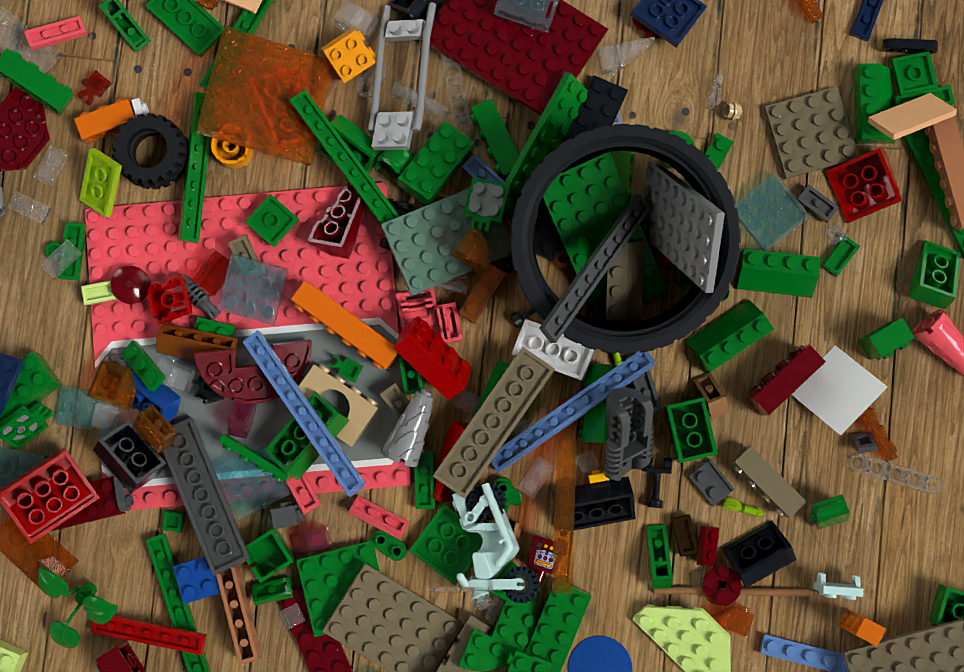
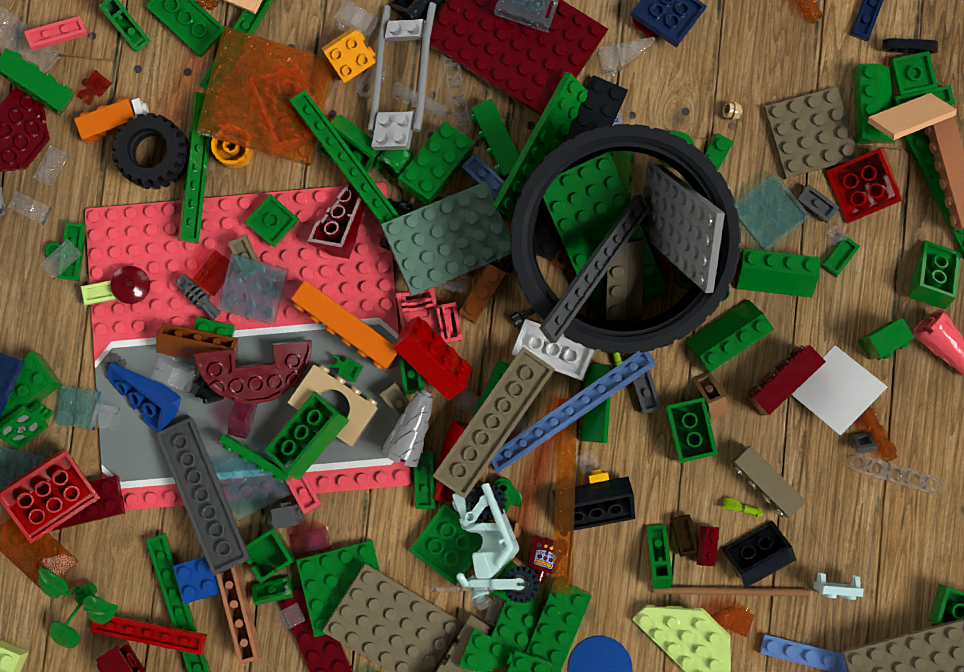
(100, 182): lime plate -> none
(113, 385): clear orange slope -> none
(123, 496): dark grey plate -> none
(129, 456): black brick -> none
(143, 365): green plate -> none
(155, 428): clear orange brick -> none
(169, 300): red slope -> none
(173, 521): green tile -> none
(304, 414): medium blue plate -> none
(378, 517): coral plate -> none
(389, 545): green plate -> none
(473, 251): clear orange slope -> none
(486, 203): piece -> none
(535, 477): clear brick -> none
(628, 431): dark grey connector -> none
(655, 501): black bar -> none
(710, 583): dark red plate -> none
(711, 482): dark grey plate -> none
(715, 96): clear plate -> none
(829, 512): green torso -> none
(862, 627): orange brick -> none

